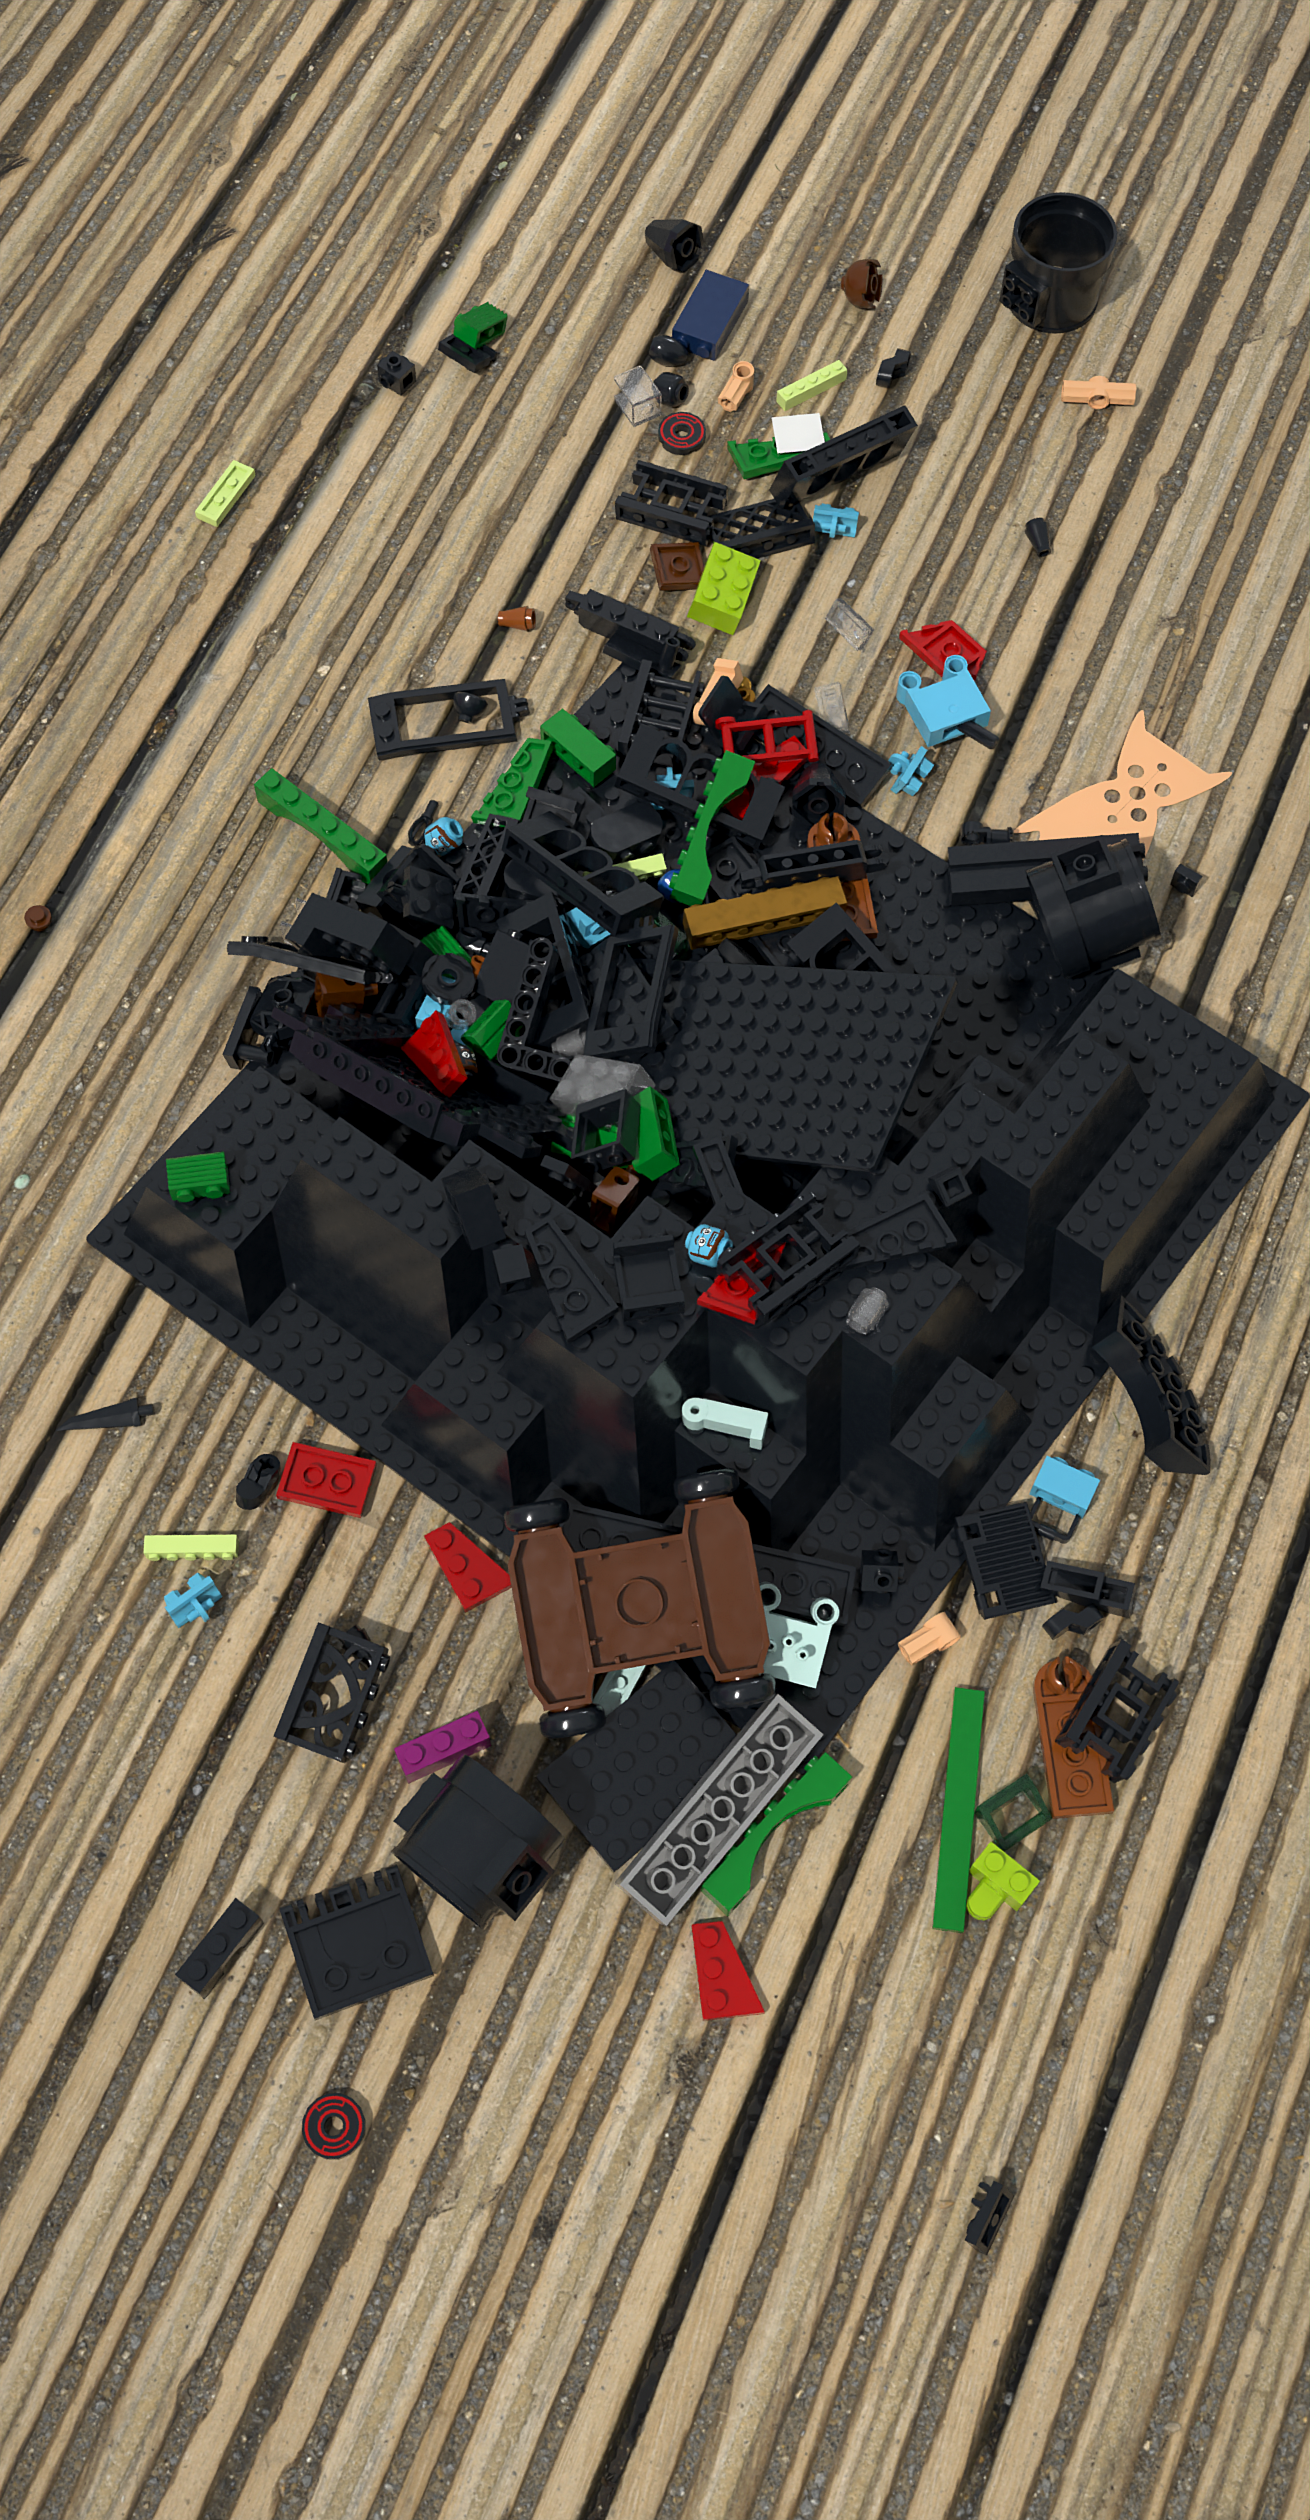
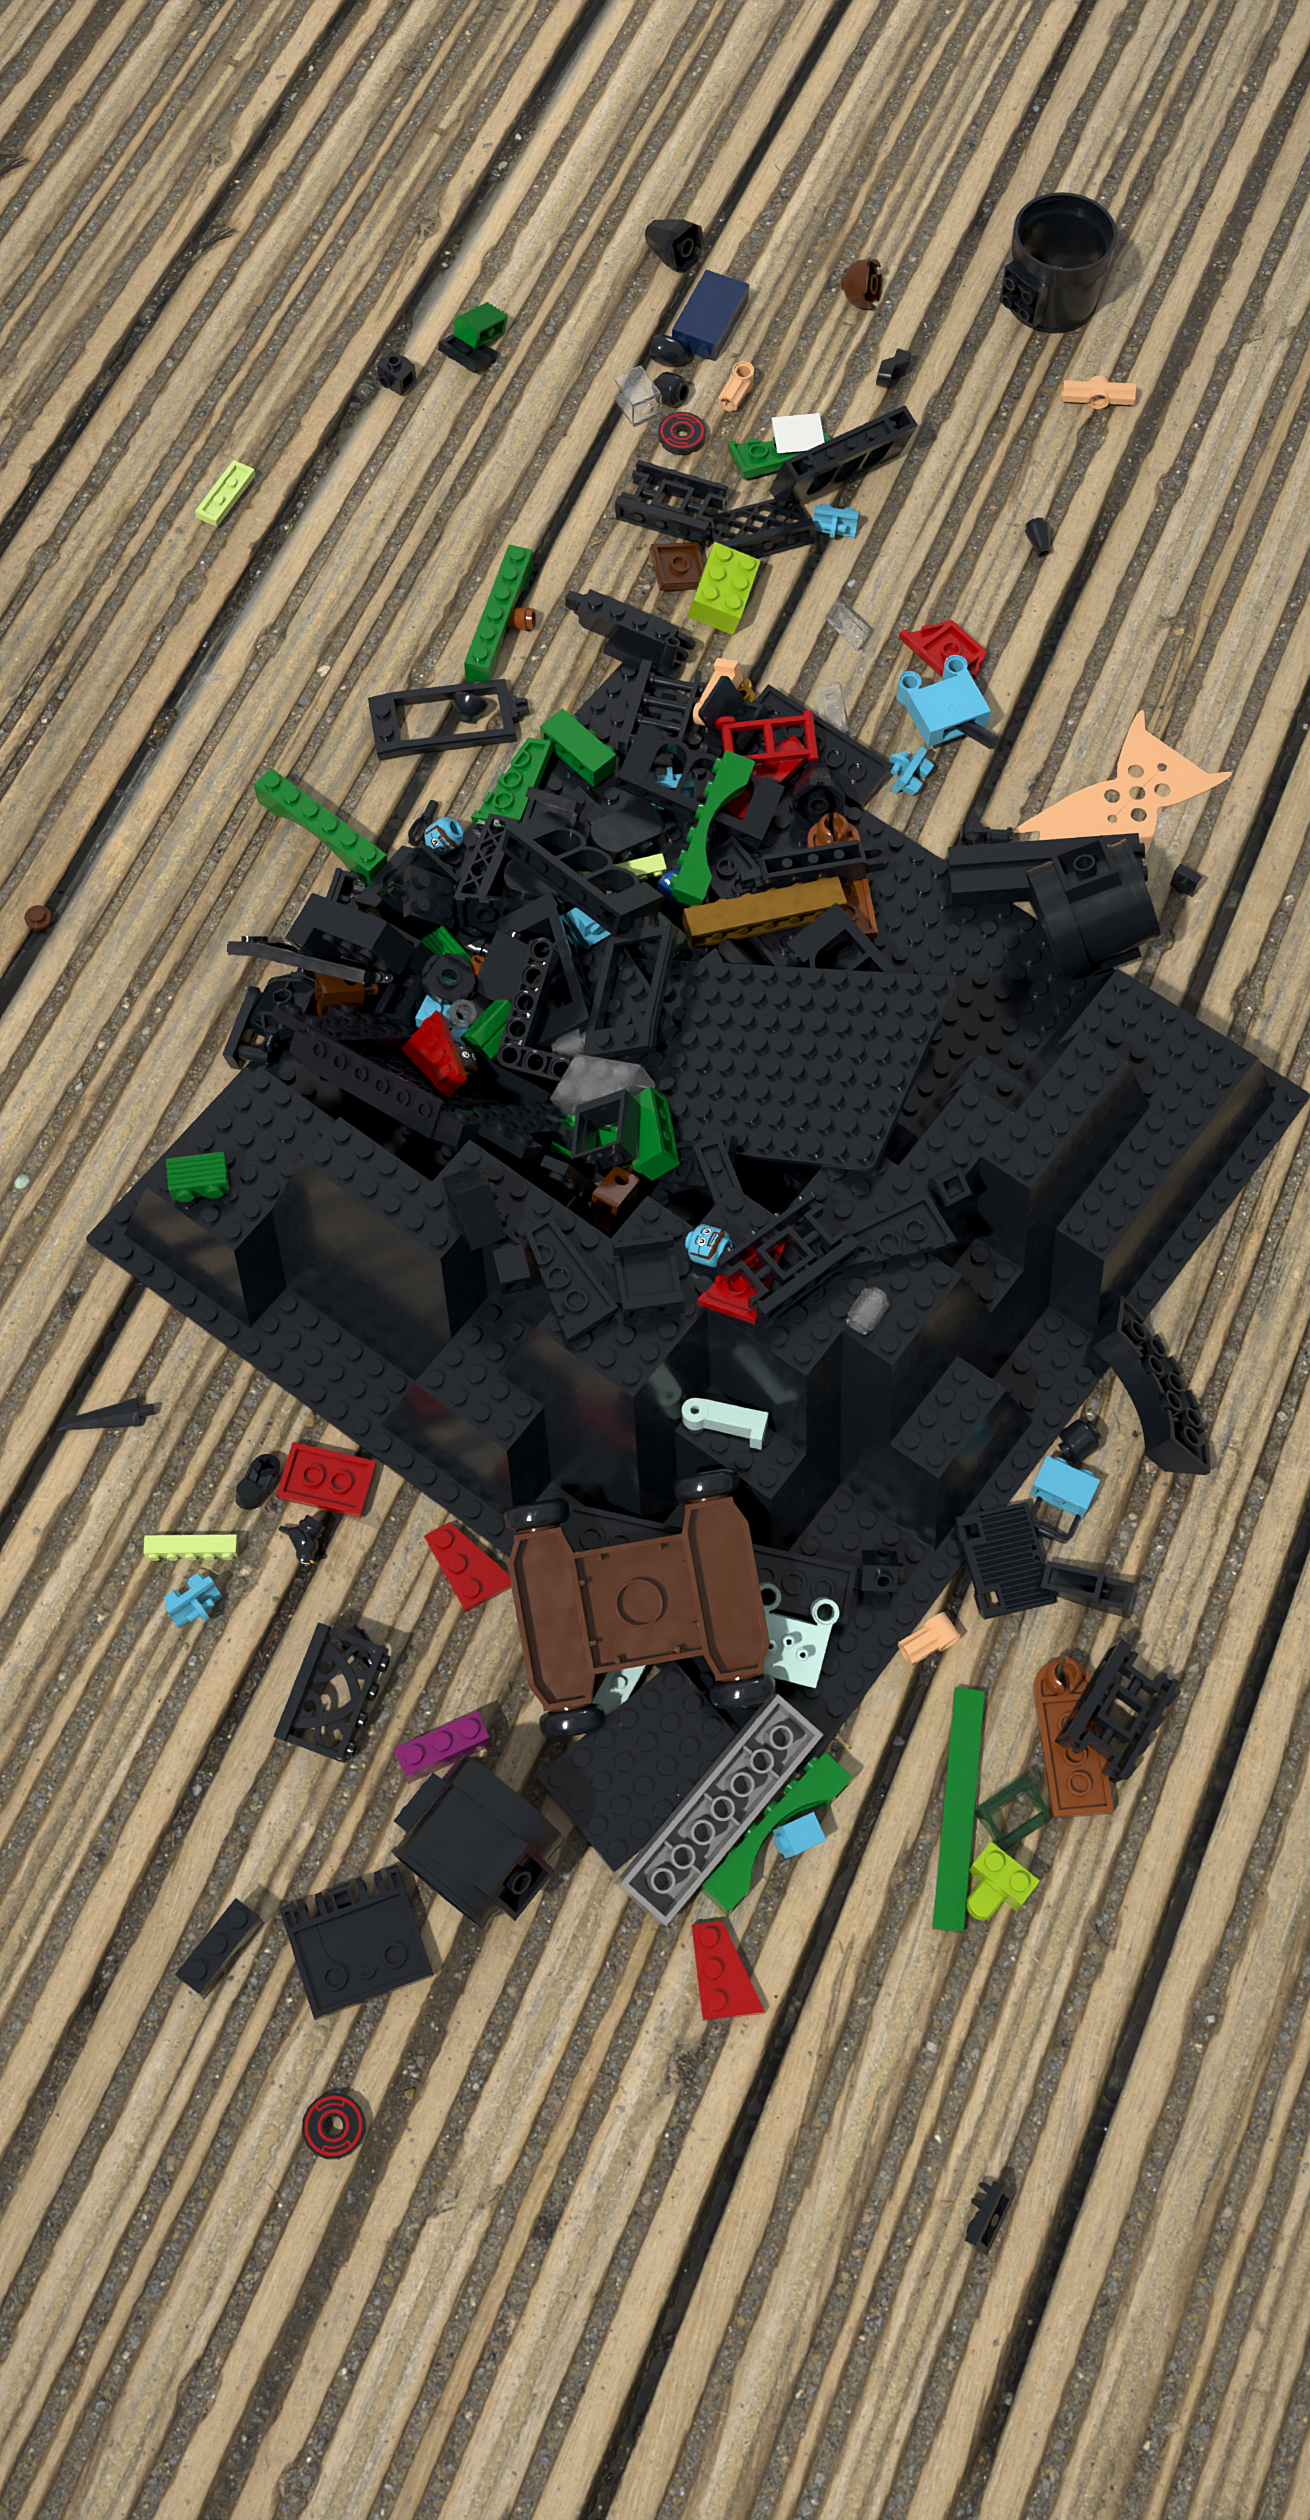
(305, 1539): none -> black animal
(488, 639): none -> green arch
(798, 1835): none -> medium azure brick
(811, 385): yellowish green piece -> none
(1073, 1622): black piece -> none
(1079, 1440): none -> black head

